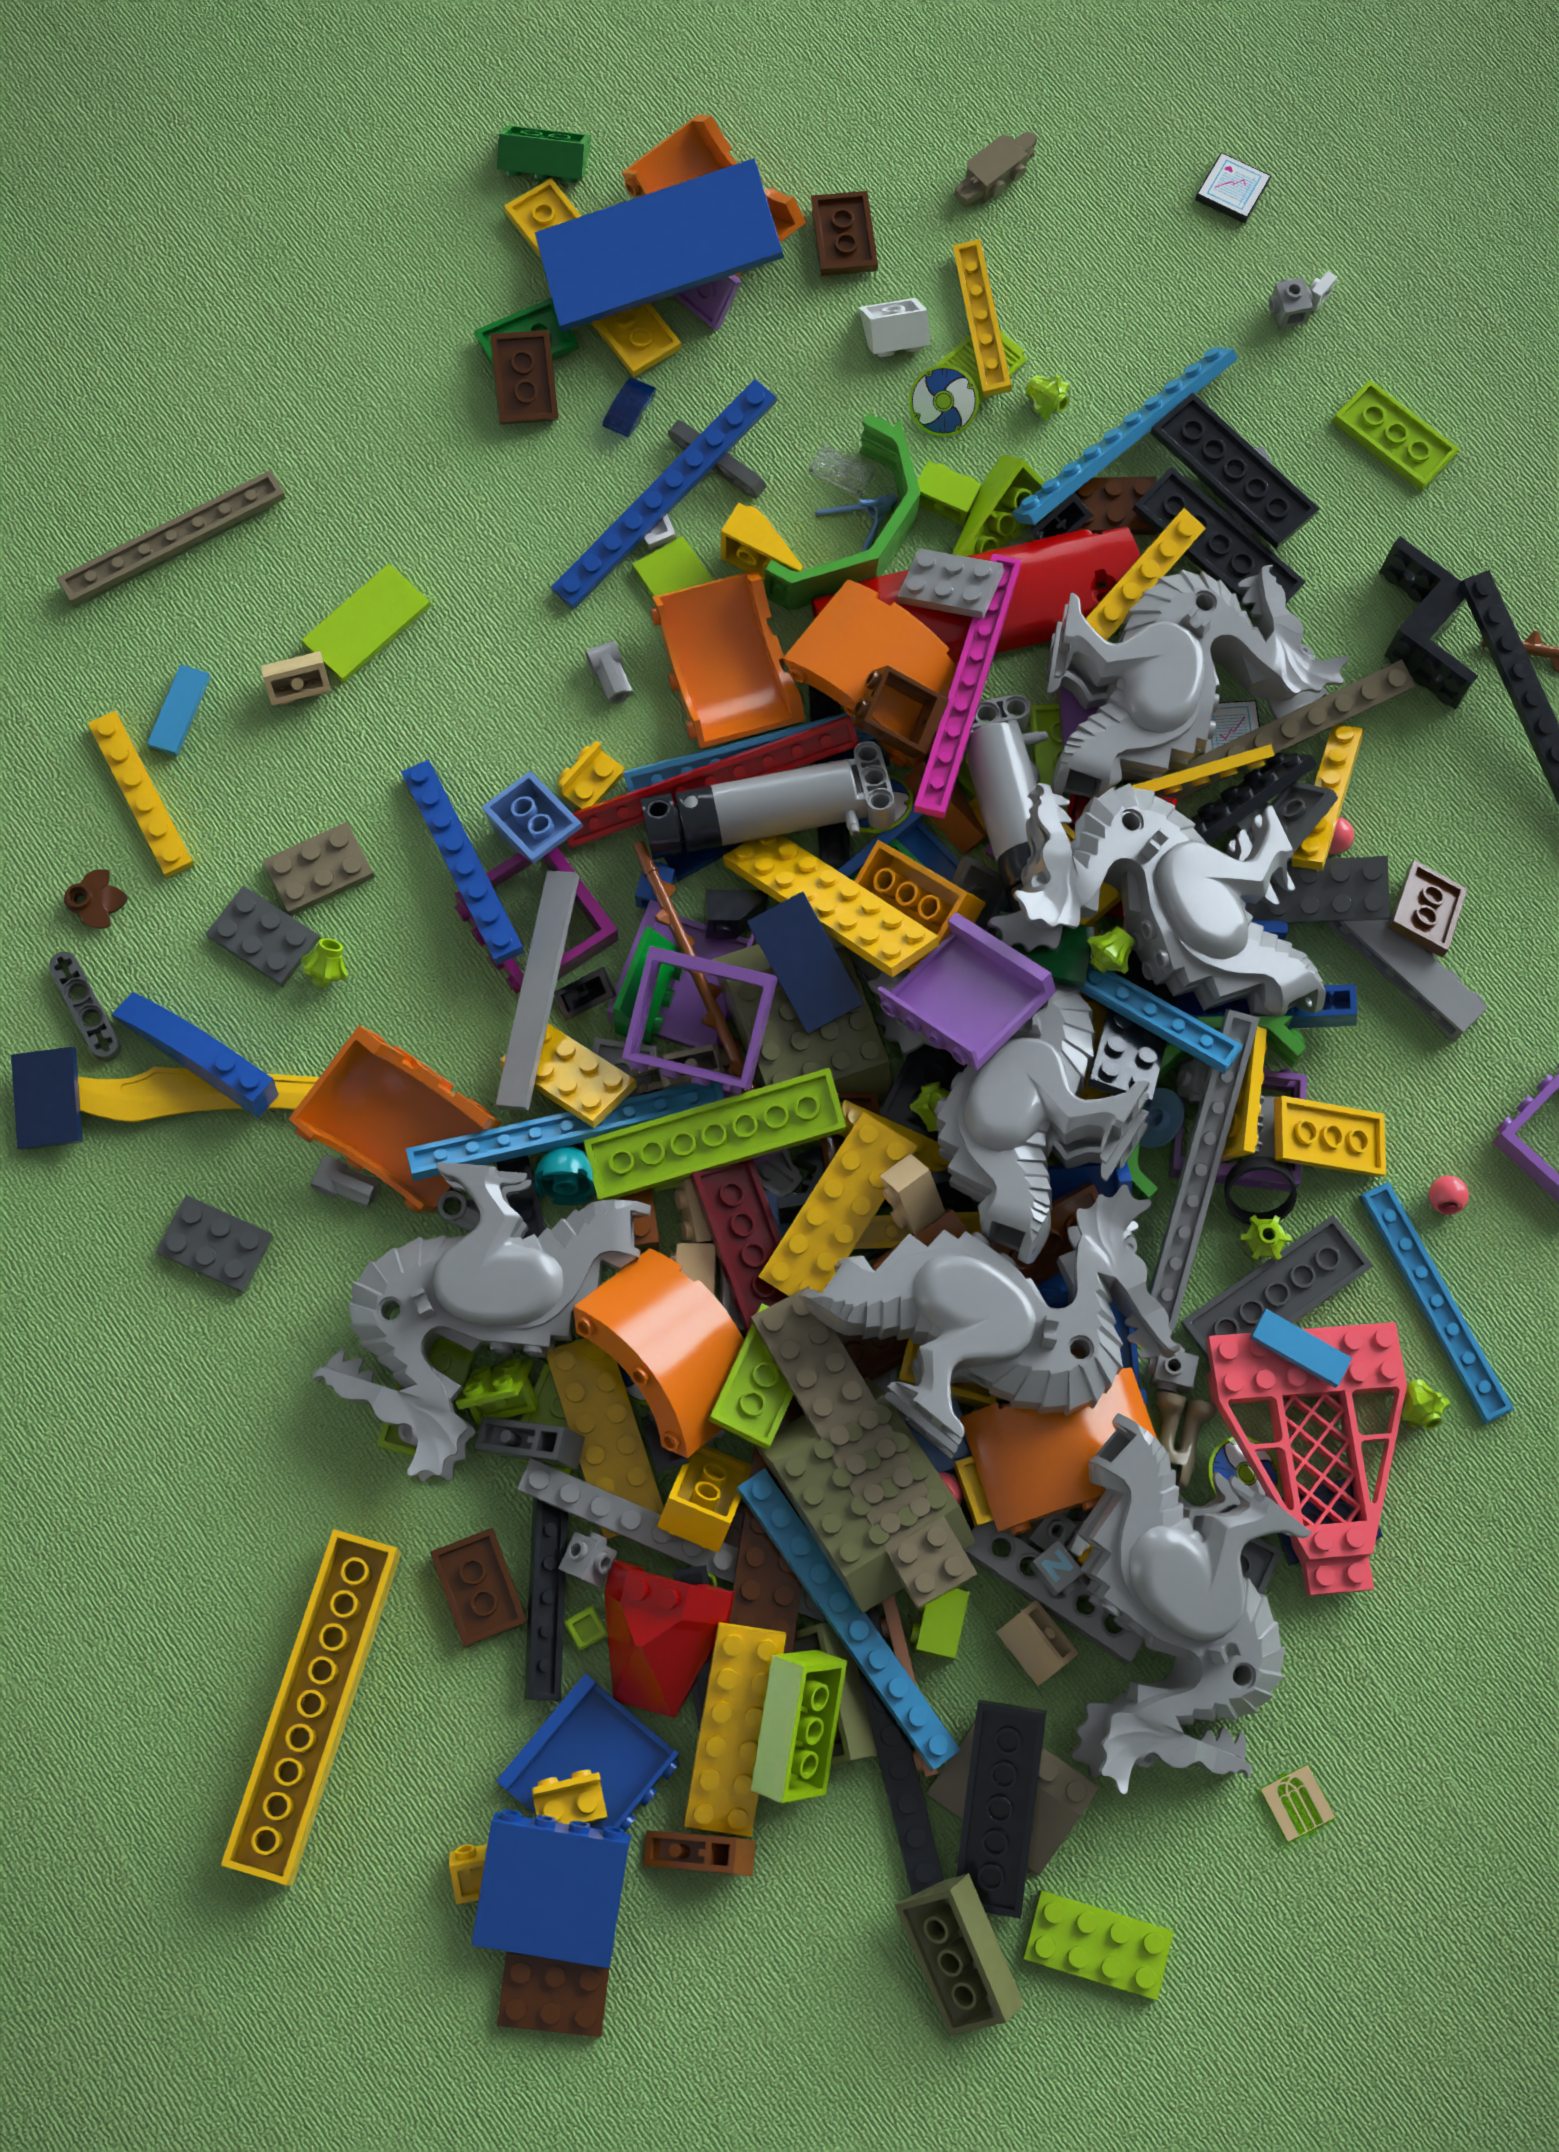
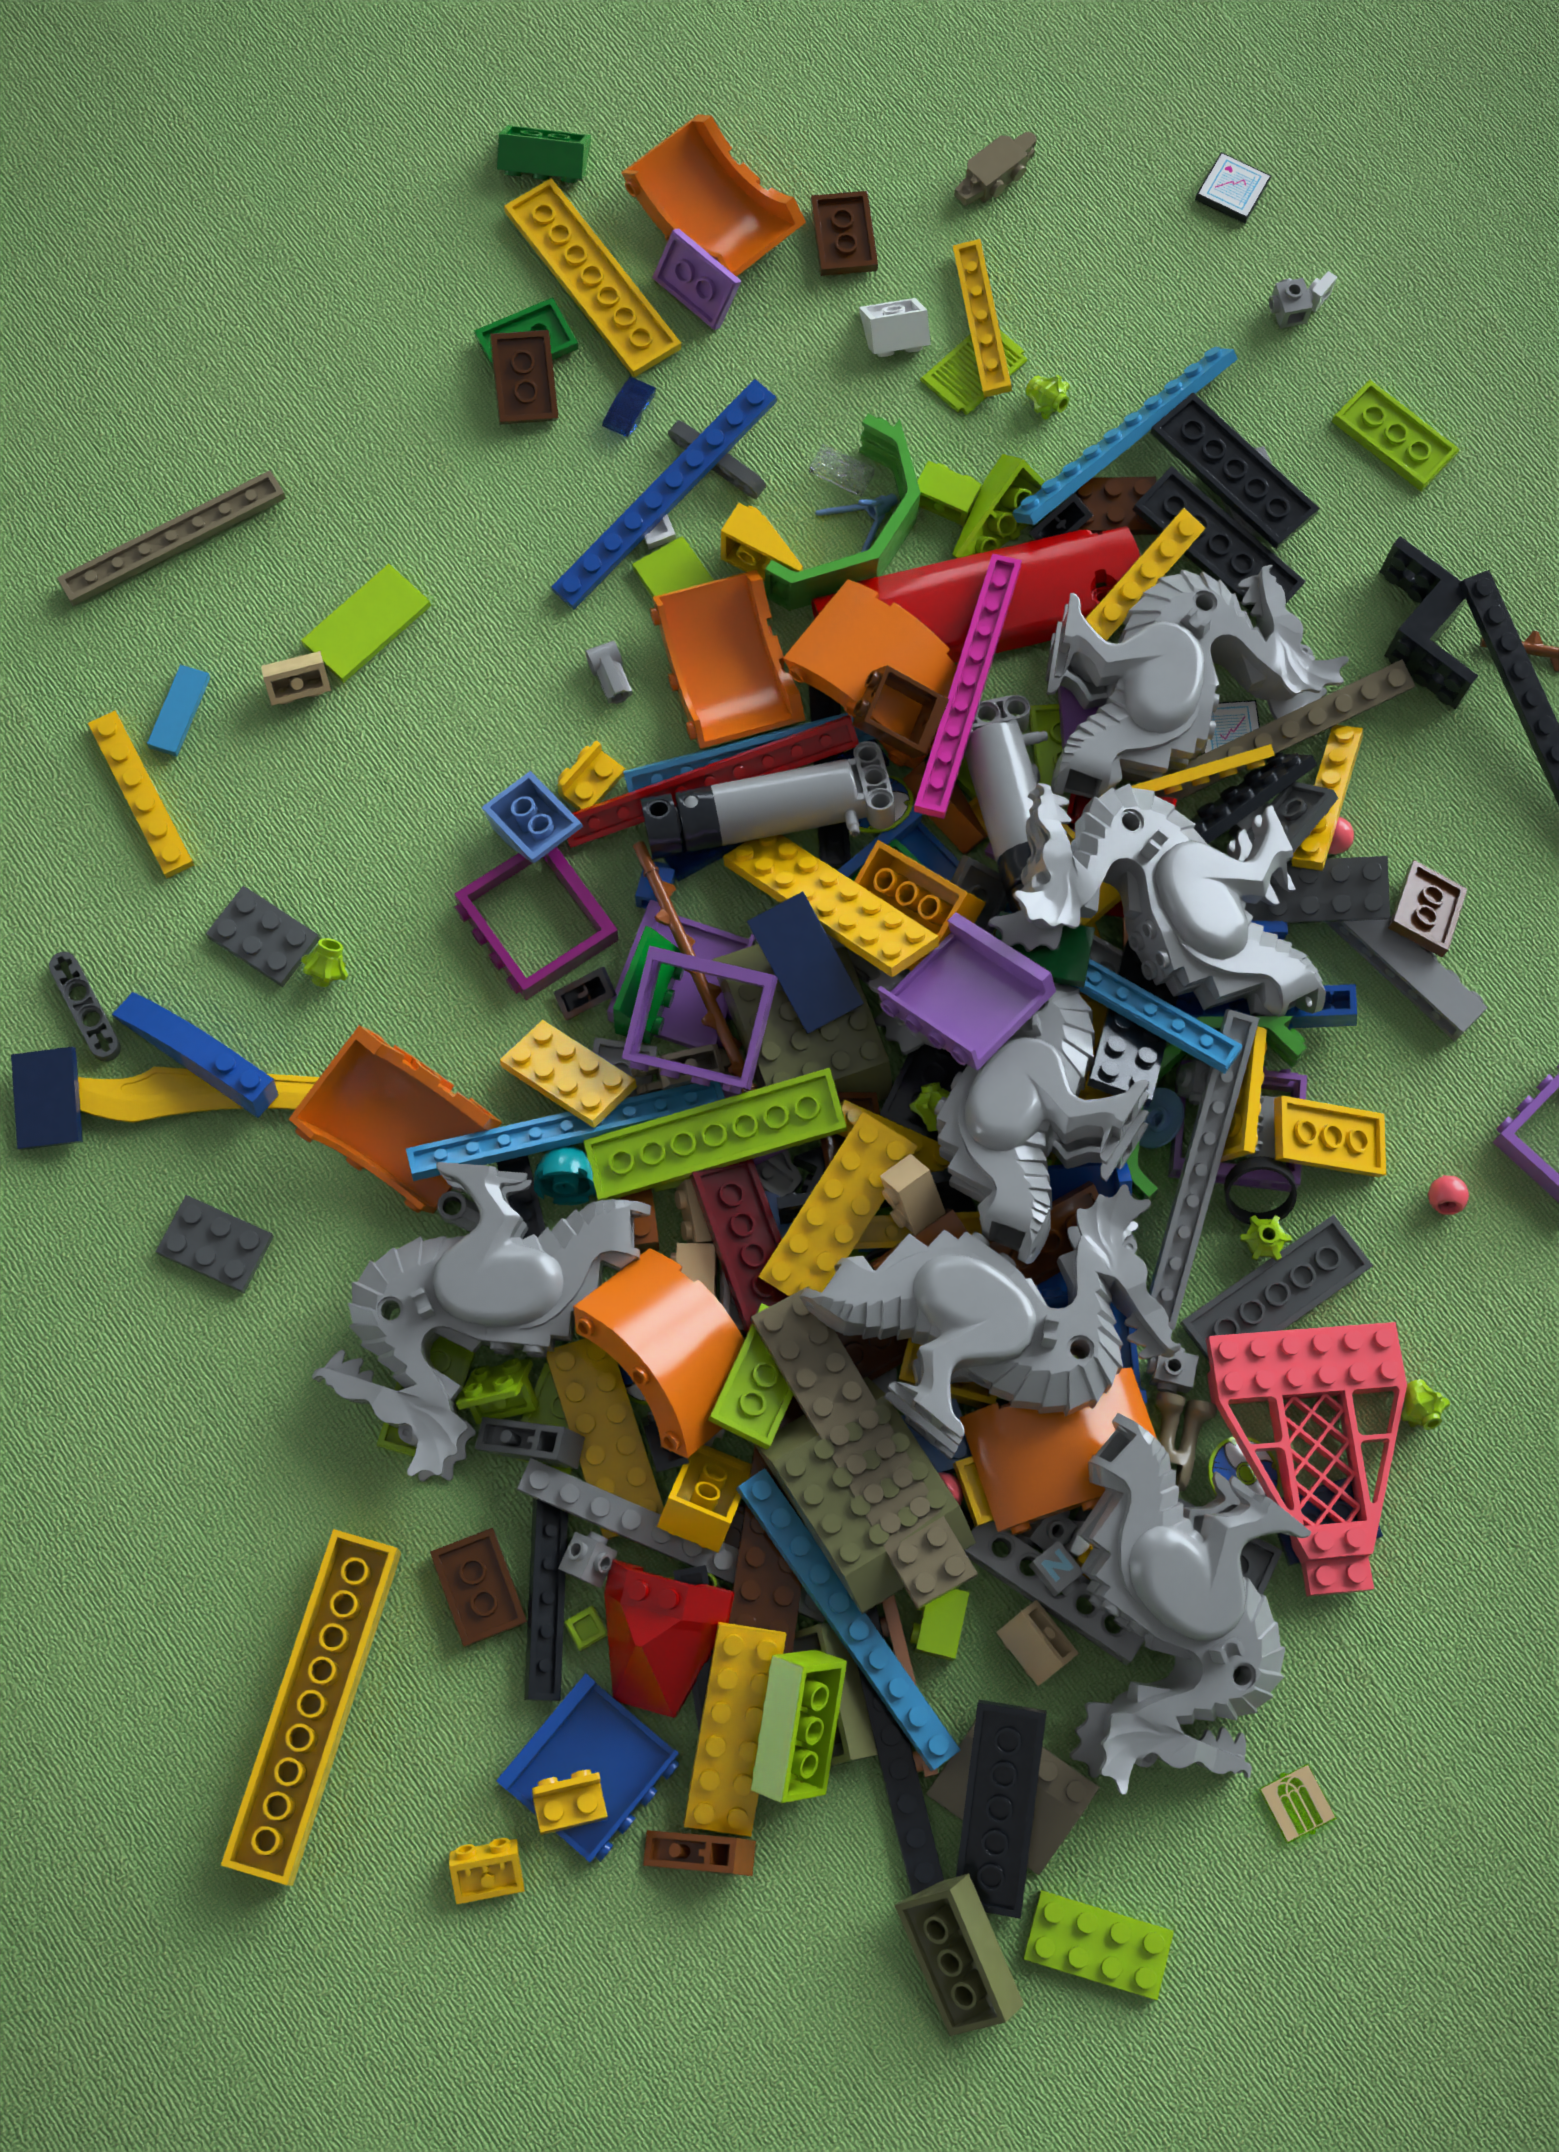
(99, 900): reddish brown plate -> none
(318, 868): dark tan plate -> none
(337, 1179): light grey piece -> none
(463, 862): blue plate -> none
(537, 991): light grey tile -> none
(551, 1888): blue panel -> none
(552, 1995): reddish brown plate -> none
(658, 245): blue tile -> none
(729, 910): black slope -> none
(943, 400): shield -> none
(951, 583): light grey plate -> none
(1111, 950): lime rock -> none
(1300, 1348): dark azure tile -> none
(1436, 1303): dark azure tile -> none

